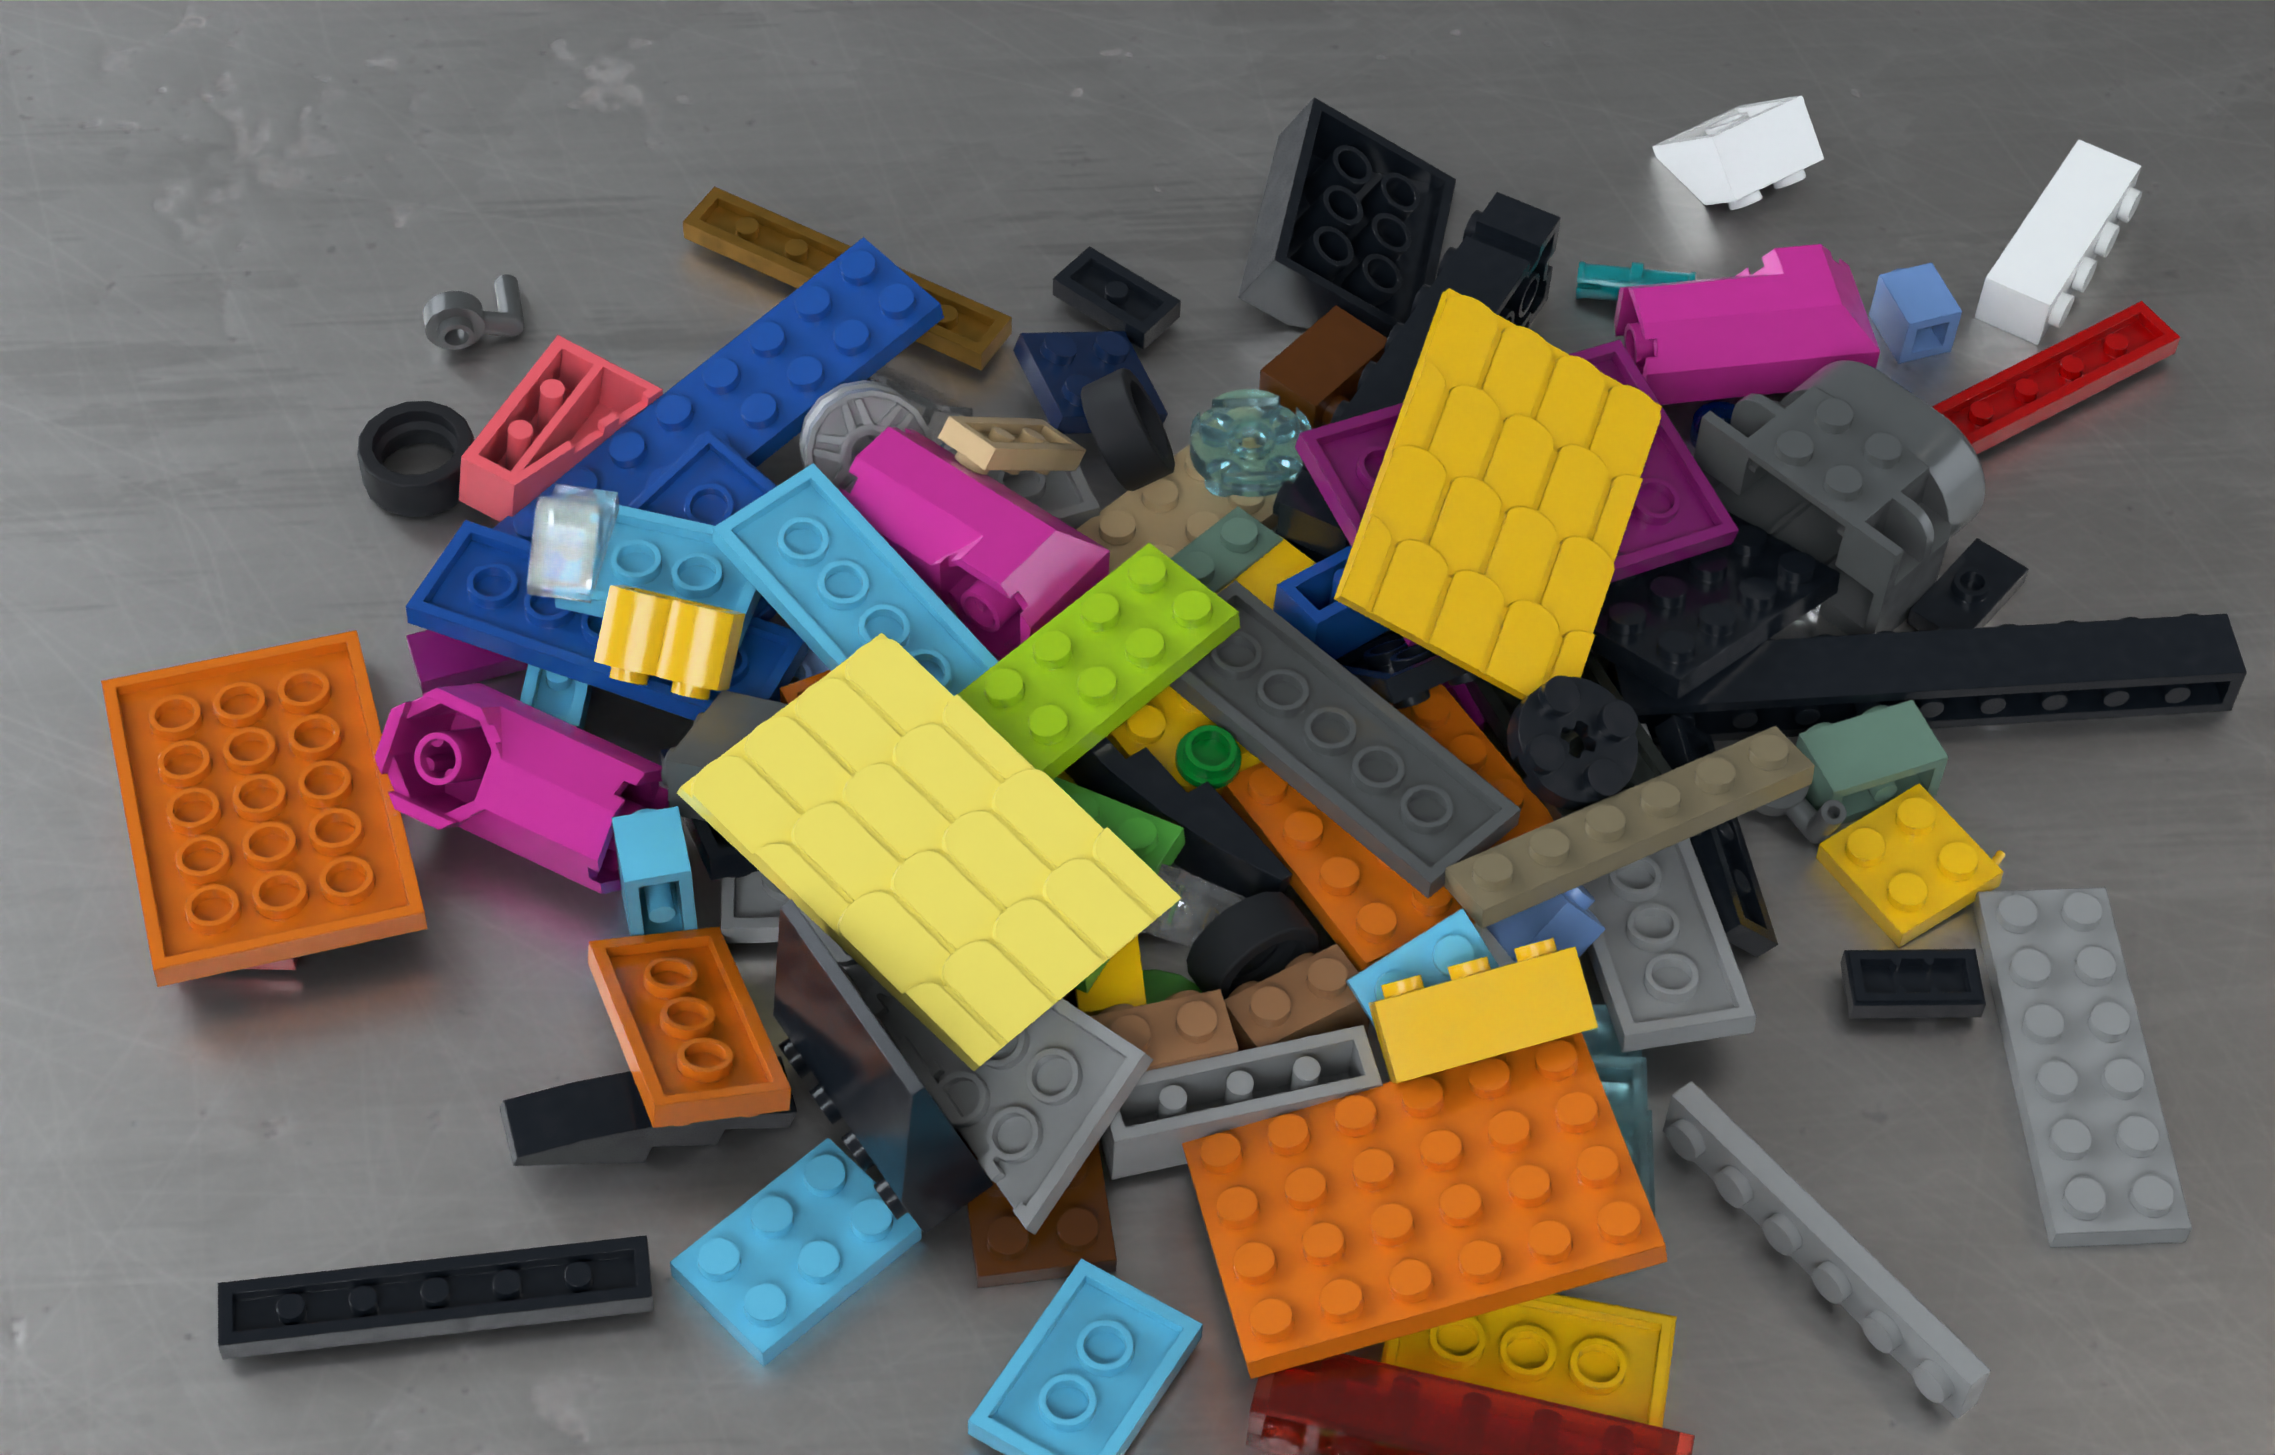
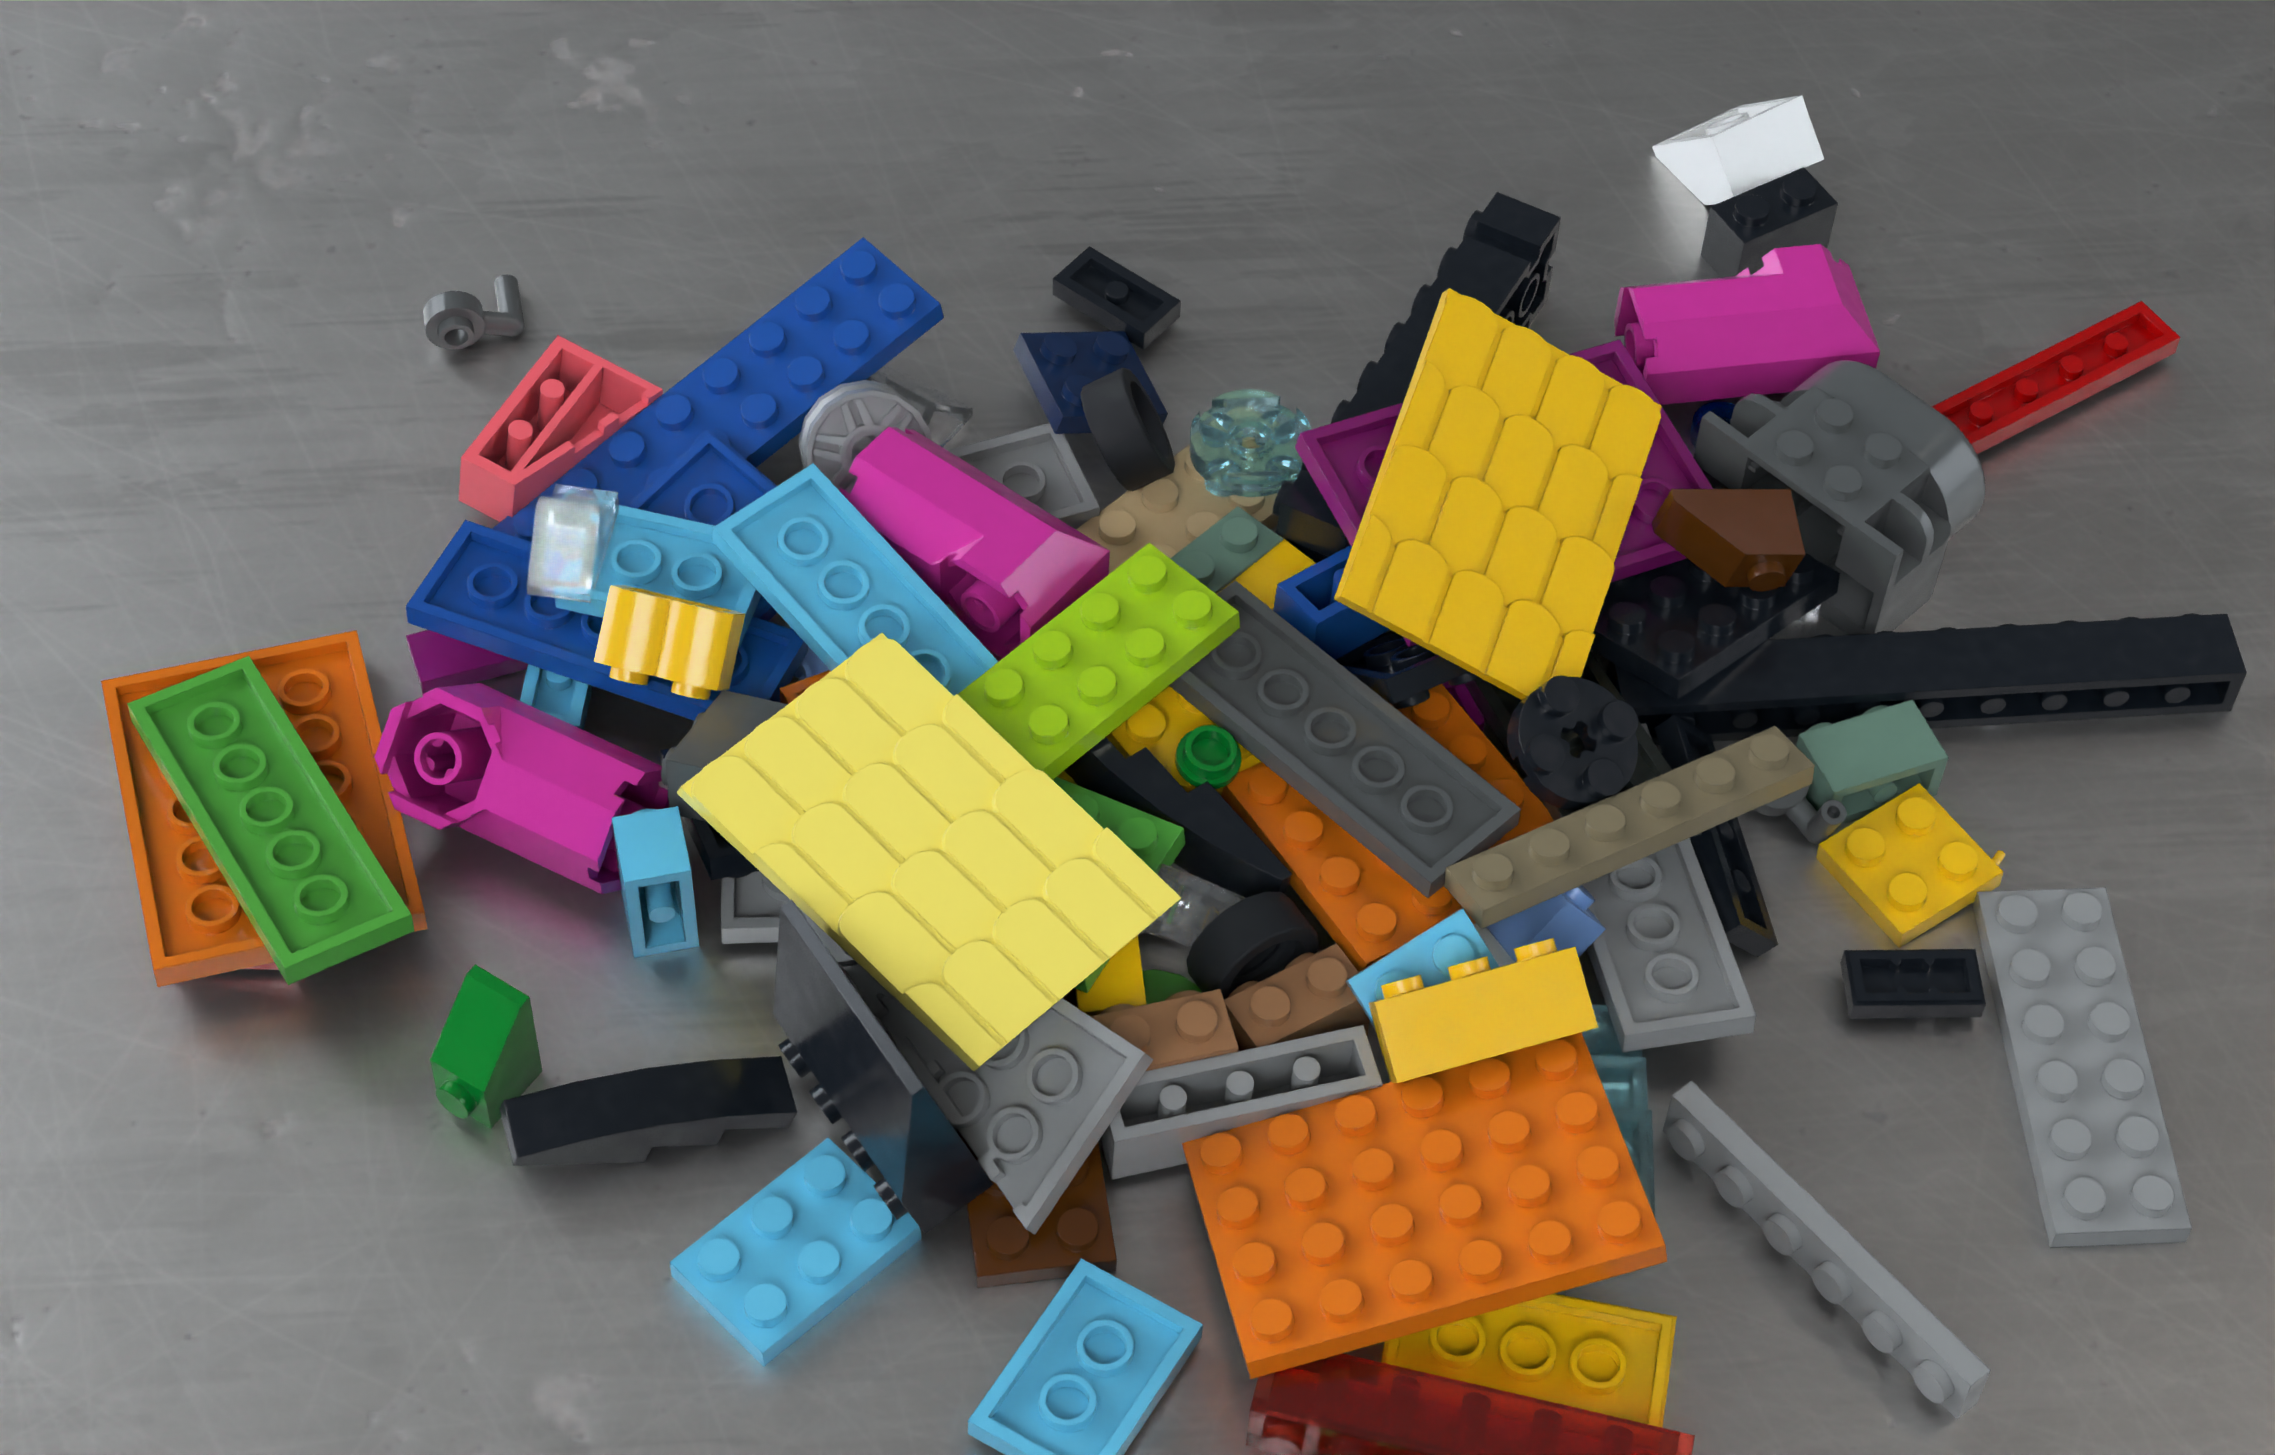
(270, 820): none -> bright green plate
(407, 425): black tyre -> none
(434, 1297): black plate -> none
(485, 1048): none -> green slope
(688, 1027): orange plate -> none
(797, 253): pearl gold plate -> none
(1010, 445): tan plate -> none
(1323, 366): reddish brown brick -> none
(1345, 225): black slope -> none
(1604, 281): teal pin -> none
(1734, 534): none -> reddish brown slope
(1771, 216): none -> black brick
(1915, 313): medium blue brick -> none
(1969, 590): black plate -> none
(2059, 243): white brick -> none

